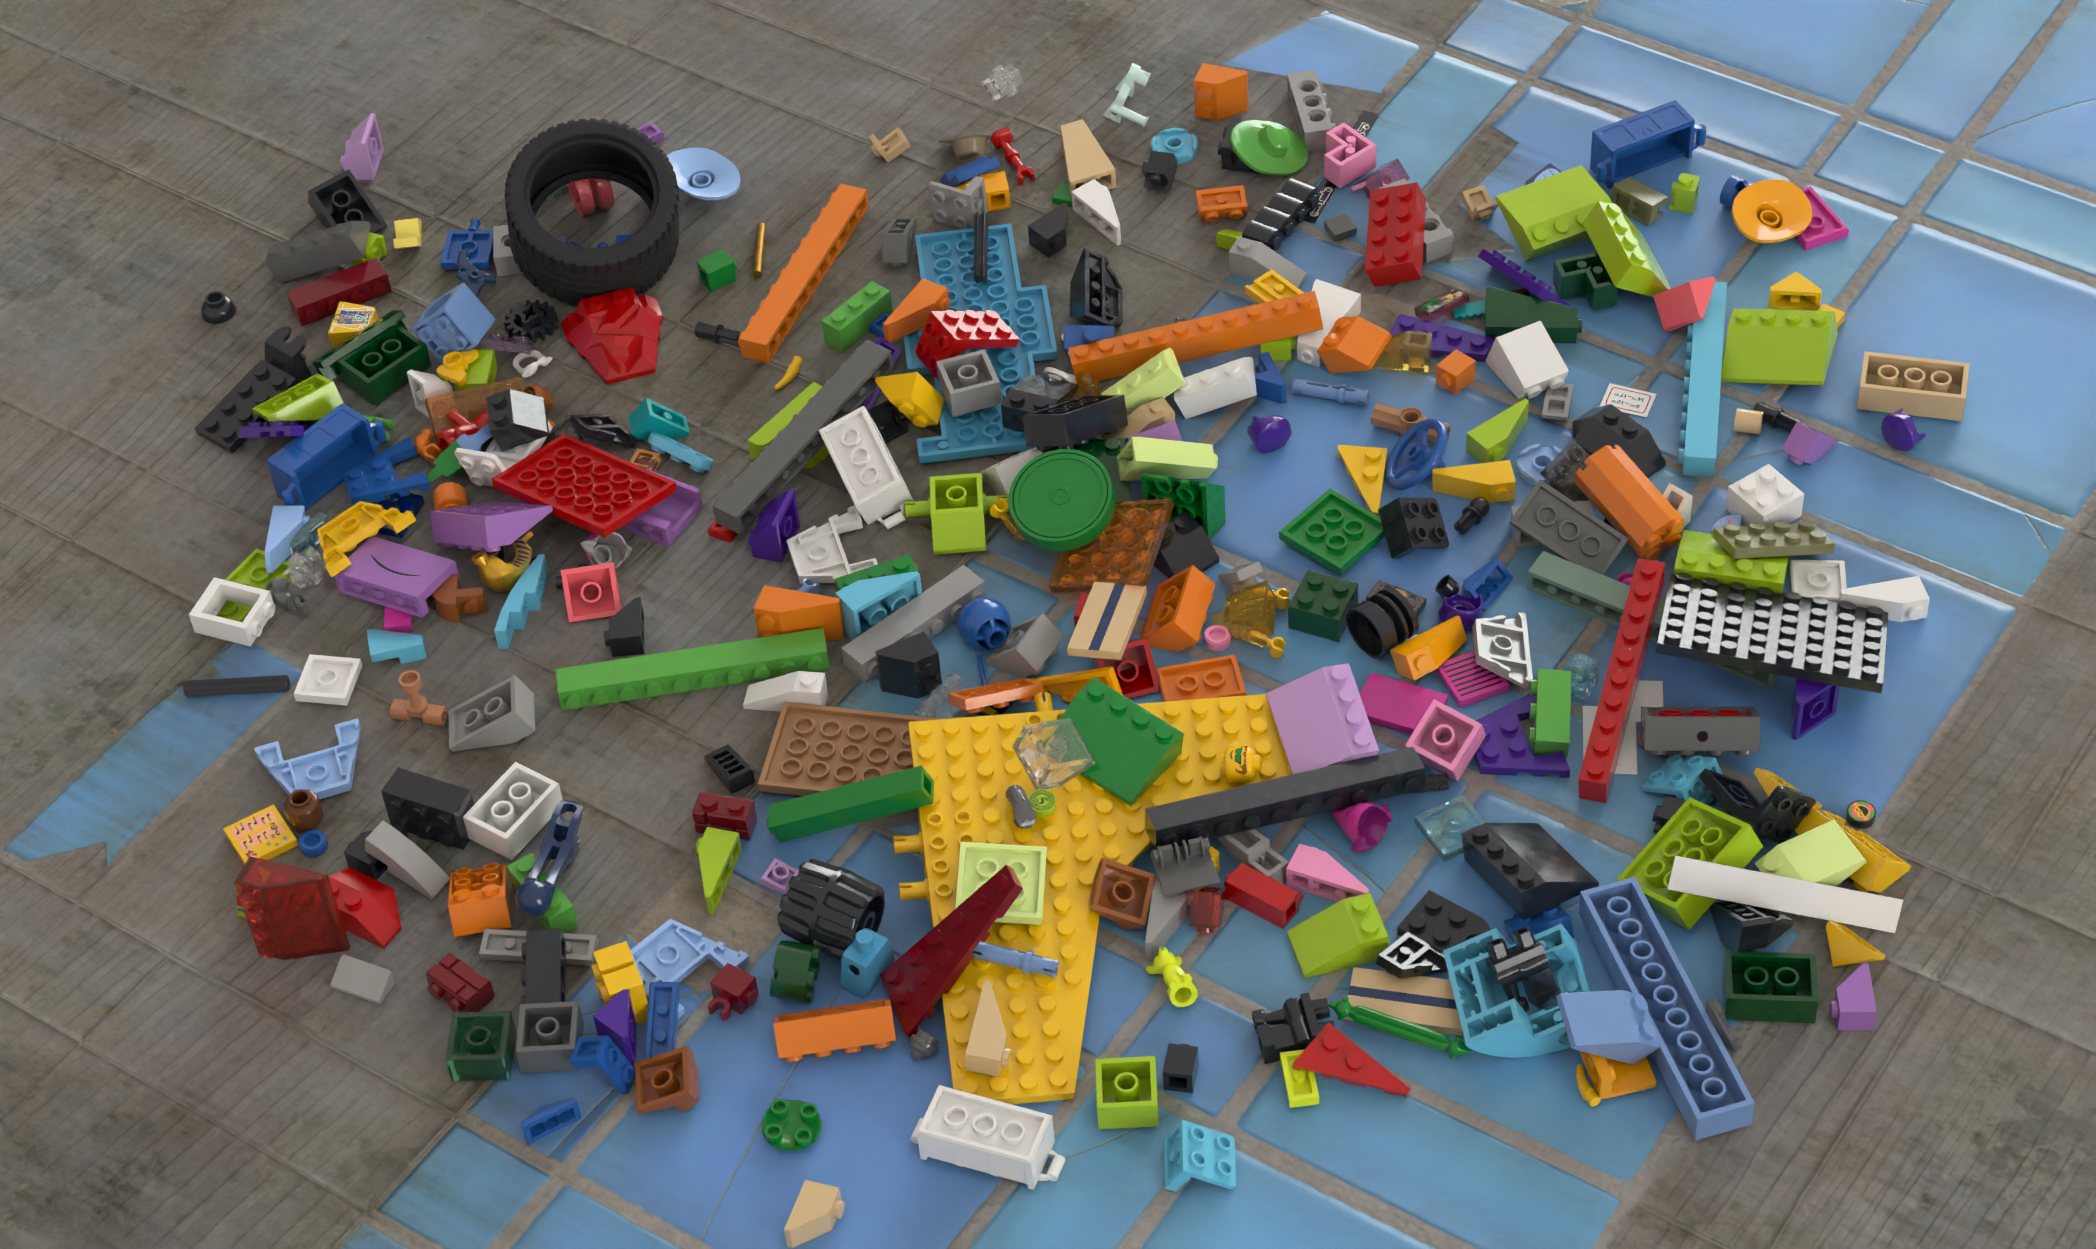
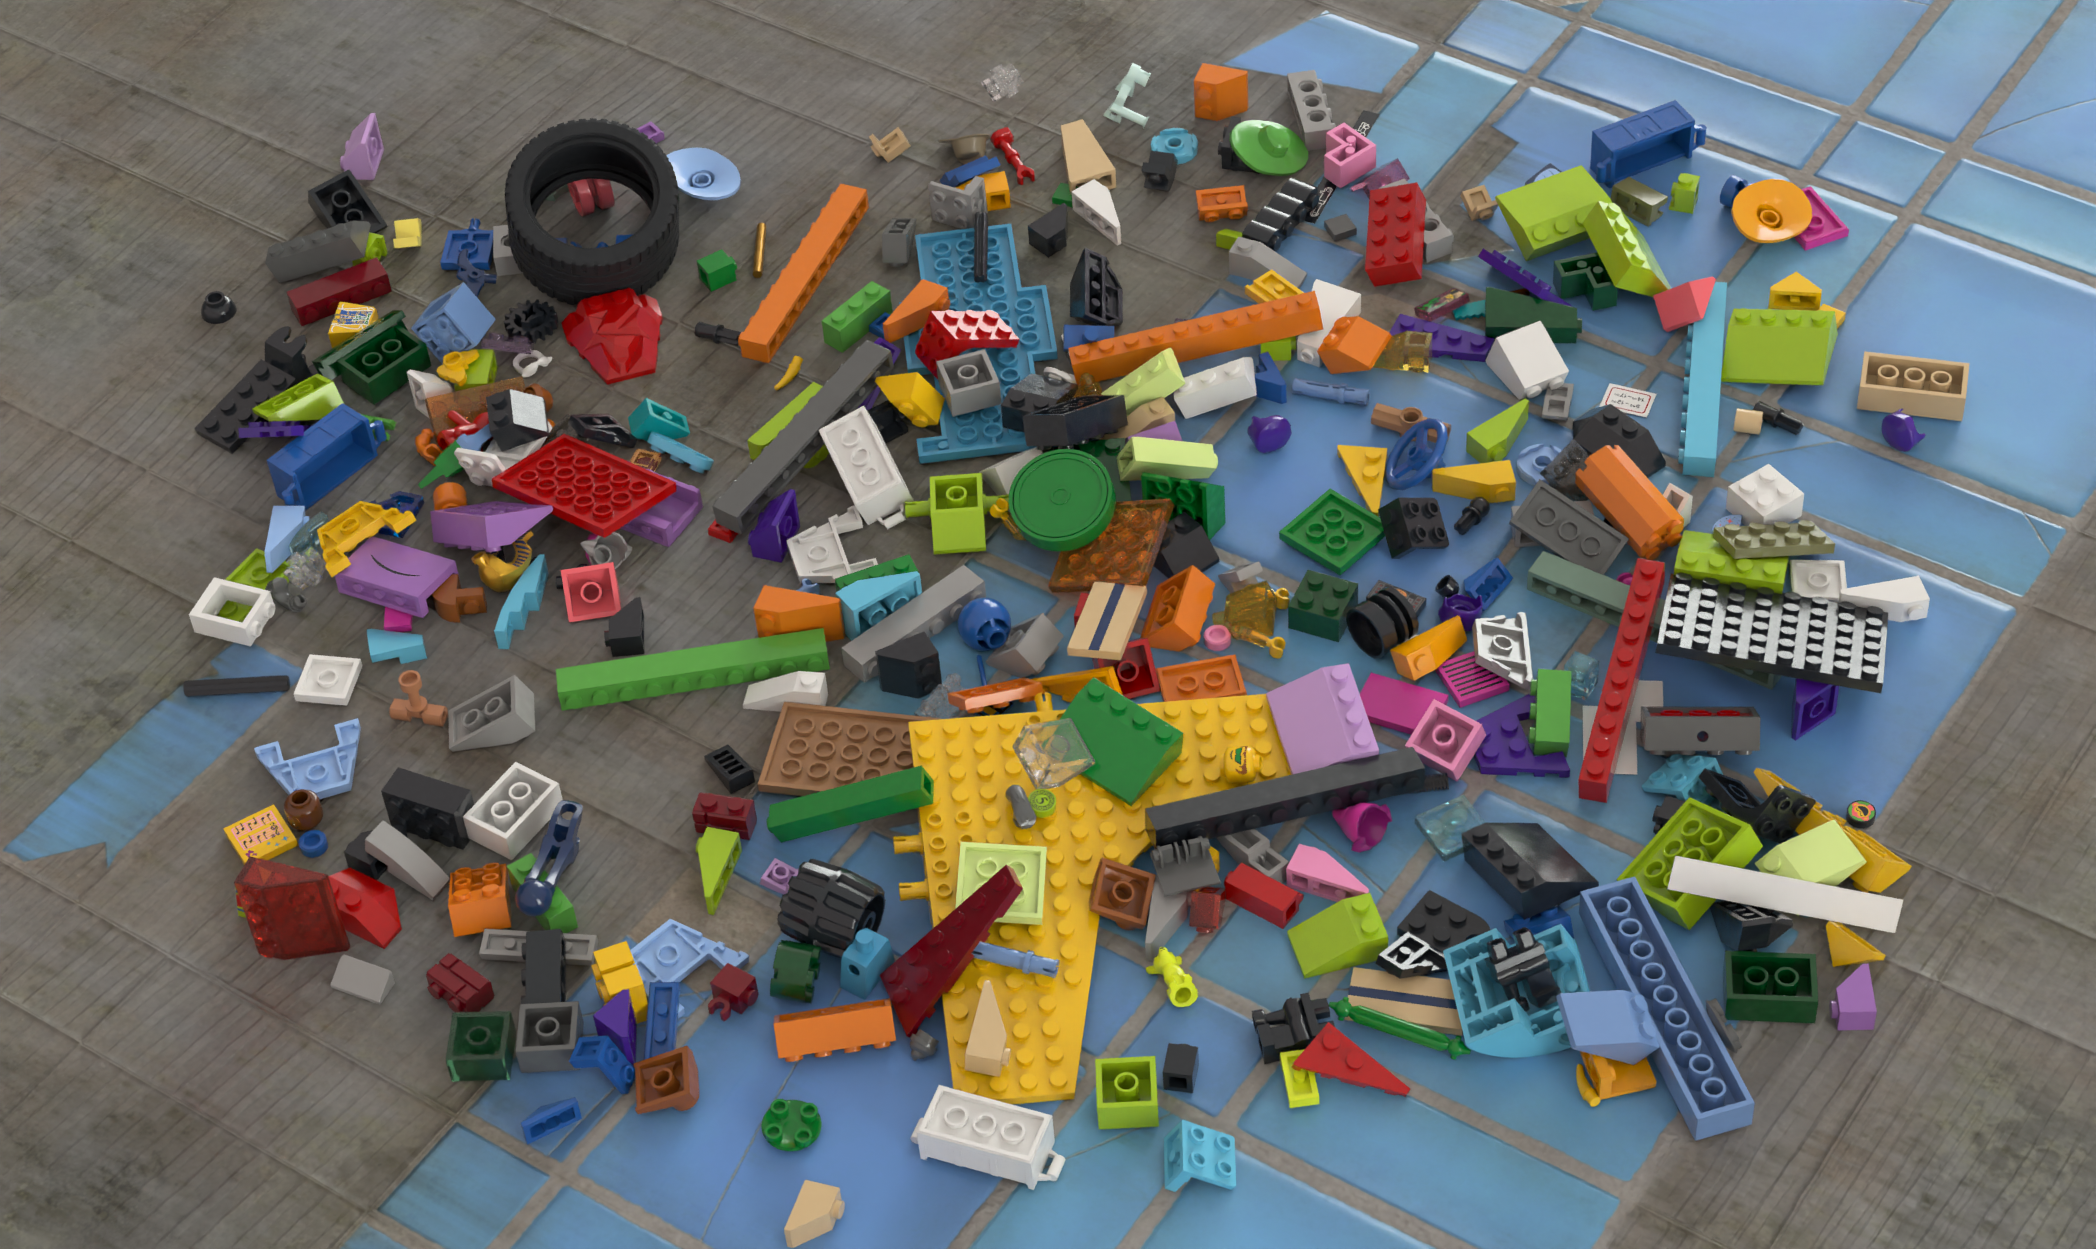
(377, 478): blue wing -> none
(1455, 372): orange brick -> none
(1807, 444): medium lavender slope -> none

